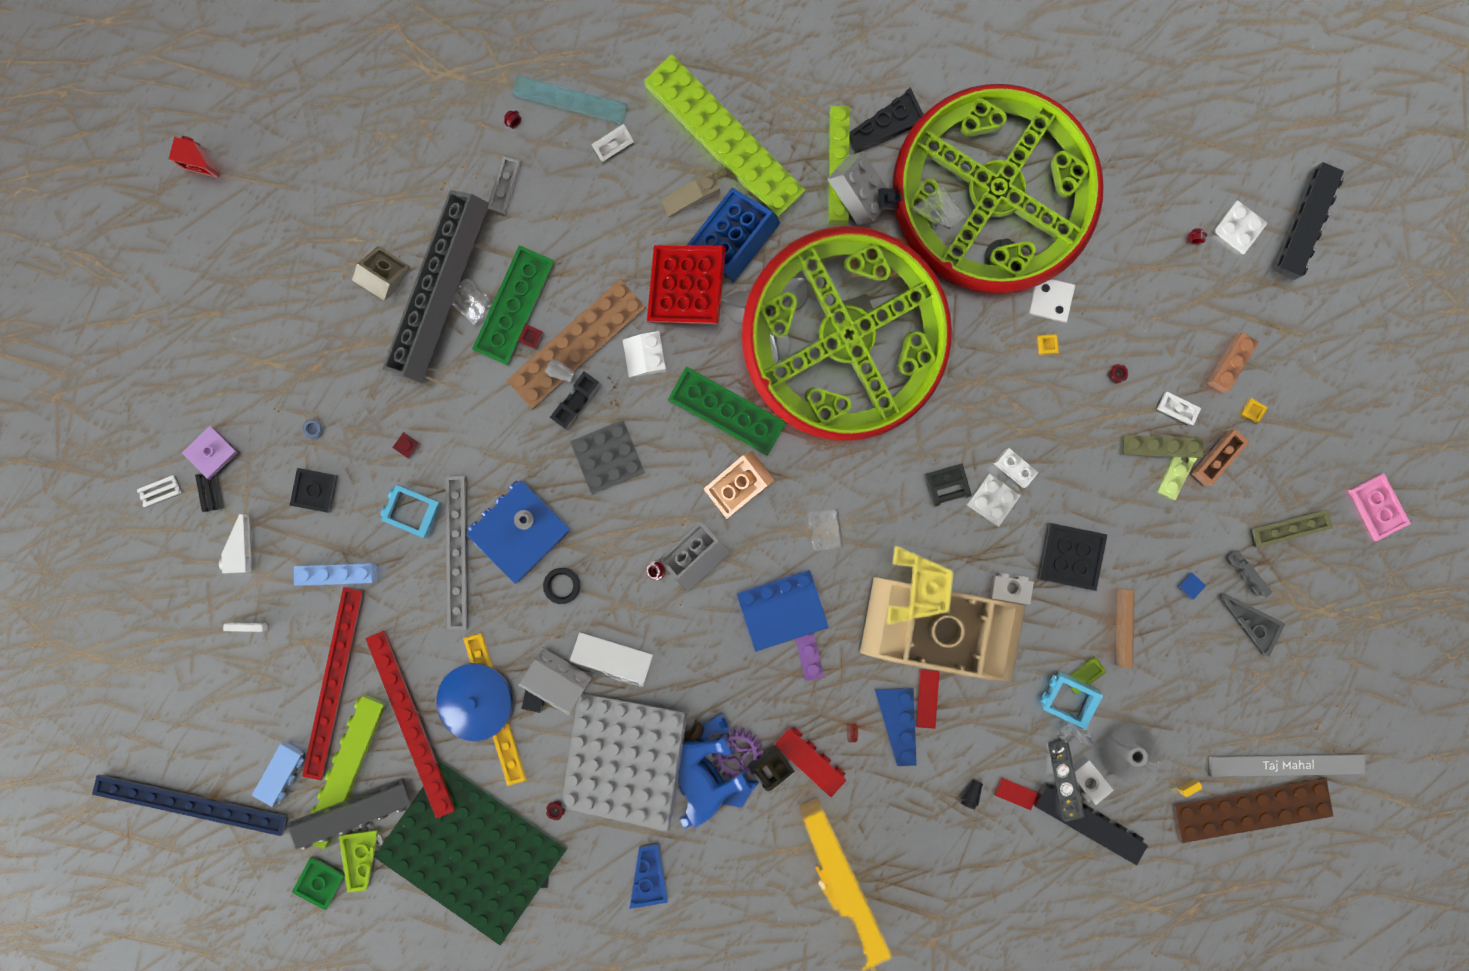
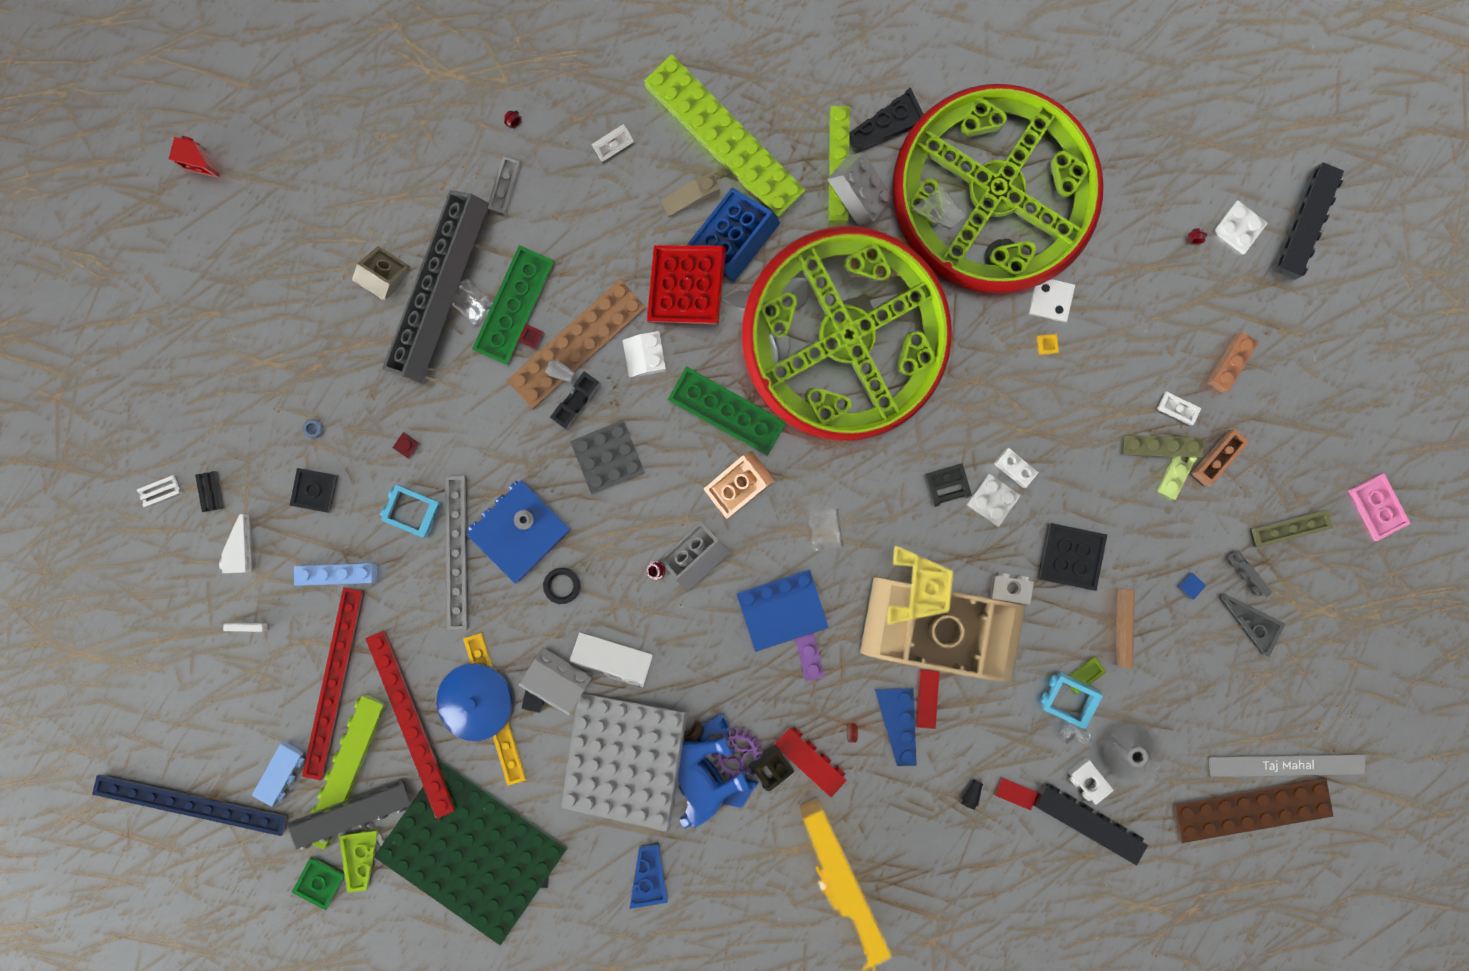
(209, 452): lavender plate -> none
(555, 815): dark red plate -> none
(569, 99): clear light blue tile -> none
(889, 198): black tile -> none
(1066, 781): dark grey tile -> none
(1123, 373): dark red plate -> none
(1190, 788): yellow tile -> none
(1254, 411): yellow tile -> none

